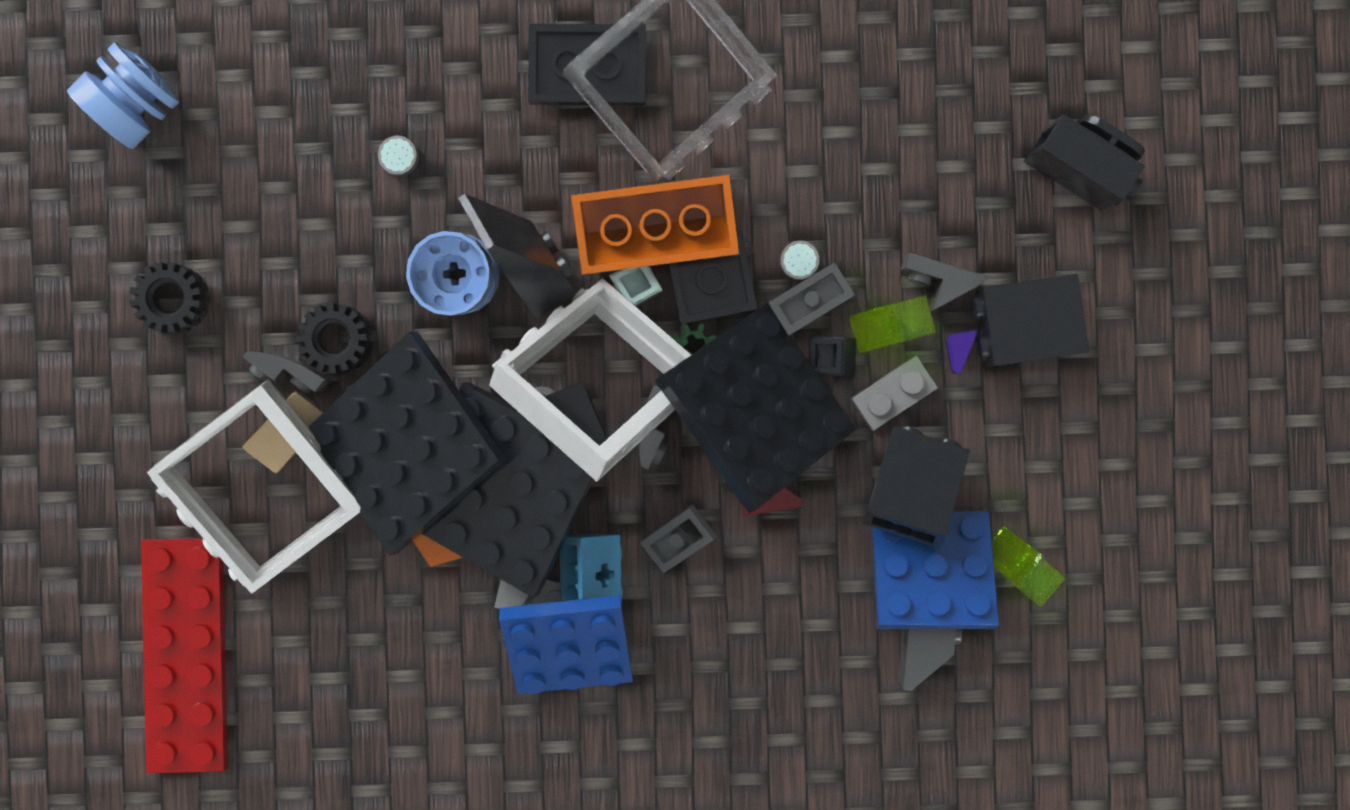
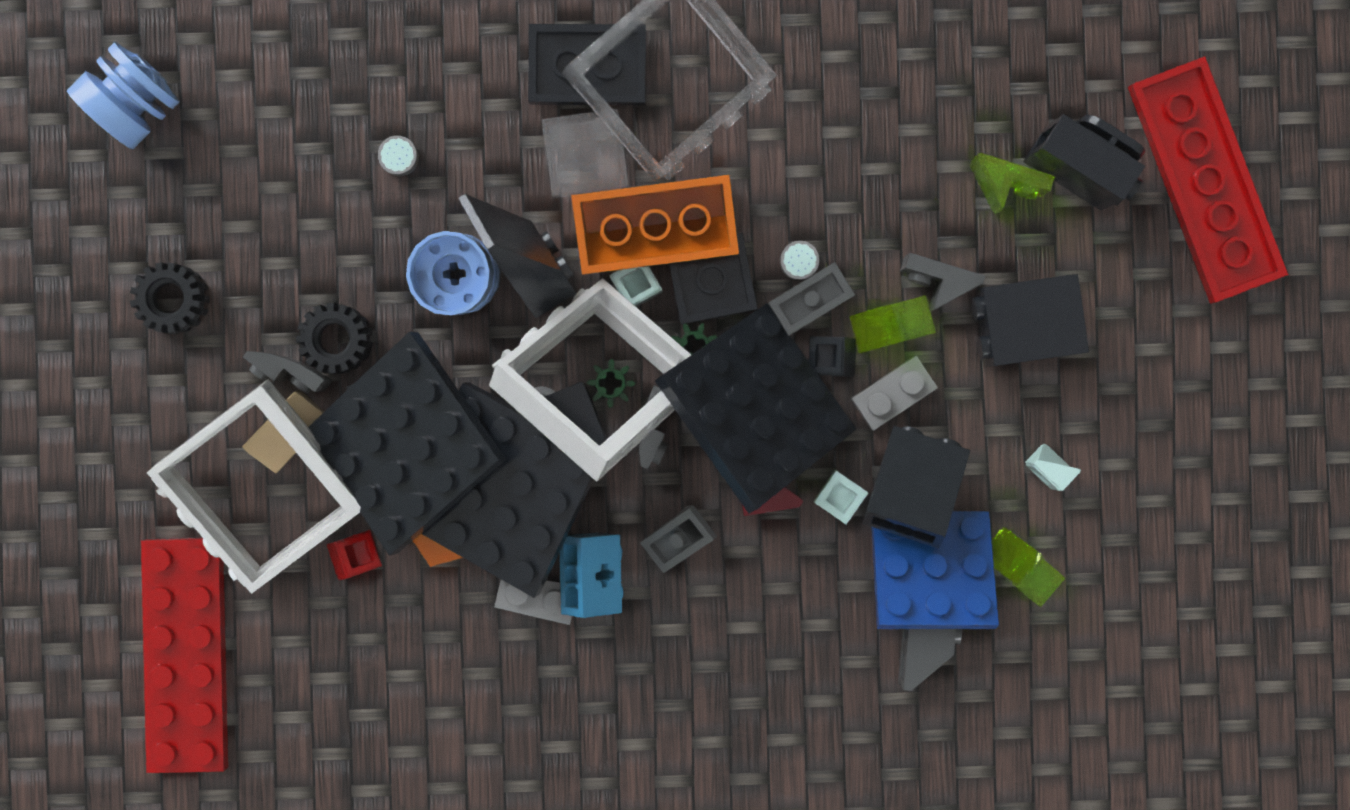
(354, 555): none -> red slope
(566, 644): blue plate -> none
(583, 155): none -> clear plate
(602, 375): none -> dark green gear
(840, 497): none -> light aqua plate
(958, 348): dark purple slope -> none
(998, 175): none -> clear neon green slope
(1051, 468): none -> light aqua slope
(1207, 180): none -> red plate

